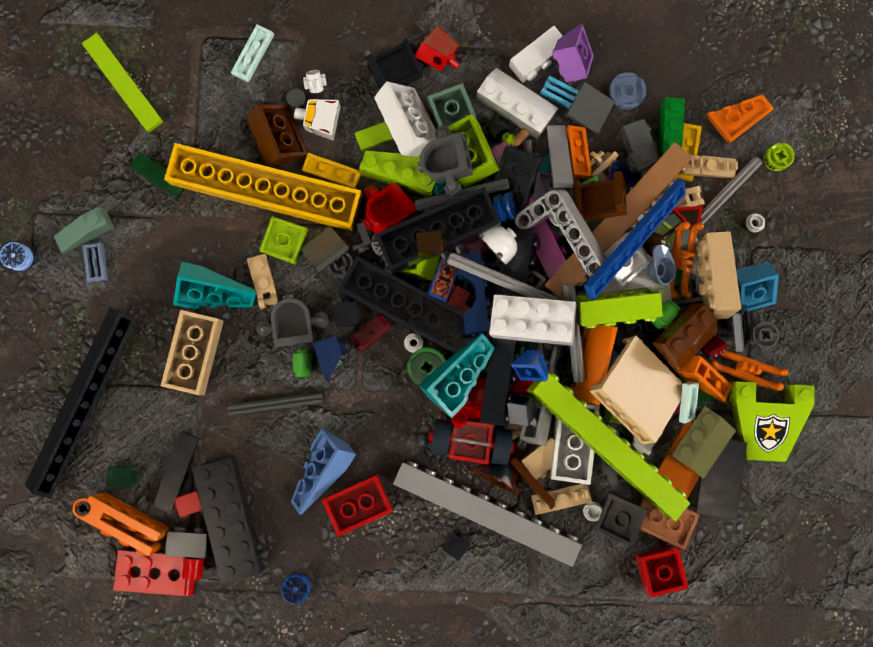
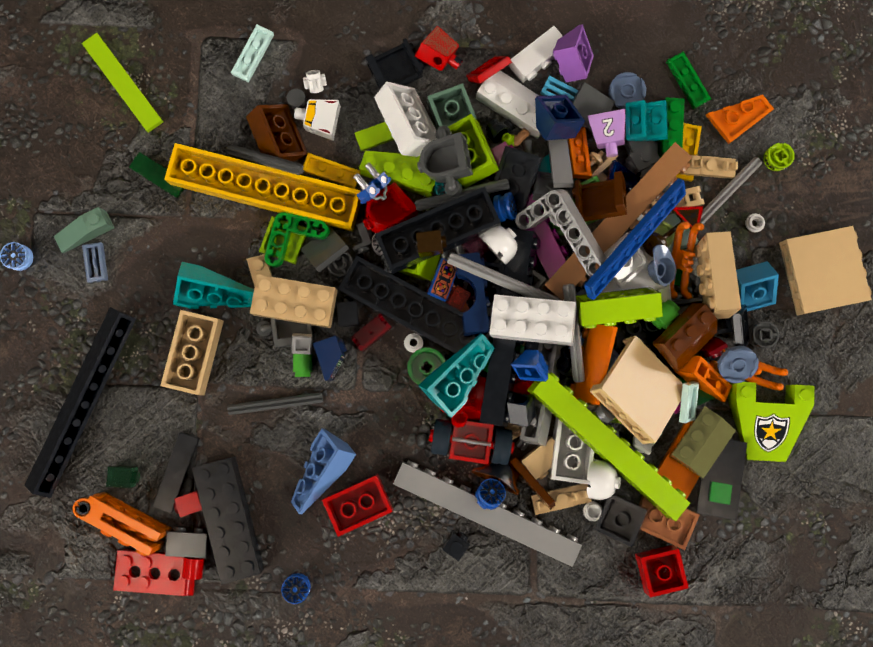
(265, 159): none -> dark grey axle
(291, 227): none -> green beam
(293, 301): none -> tan brick
(301, 343): none -> light grey tile
(371, 189): none -> piece
(488, 69): none -> red tile
(490, 494): none -> blue wheel
(557, 117): none -> dark blue slope
(602, 480): none -> white cylinder
(604, 414): none -> dark grey tile
(608, 130): none -> lavender torso
(646, 121): none -> teal slope
(688, 80): none -> green tile
(720, 493): none -> green tile
(737, 364): none -> sand blue tile
(825, 270): none -> tan panel

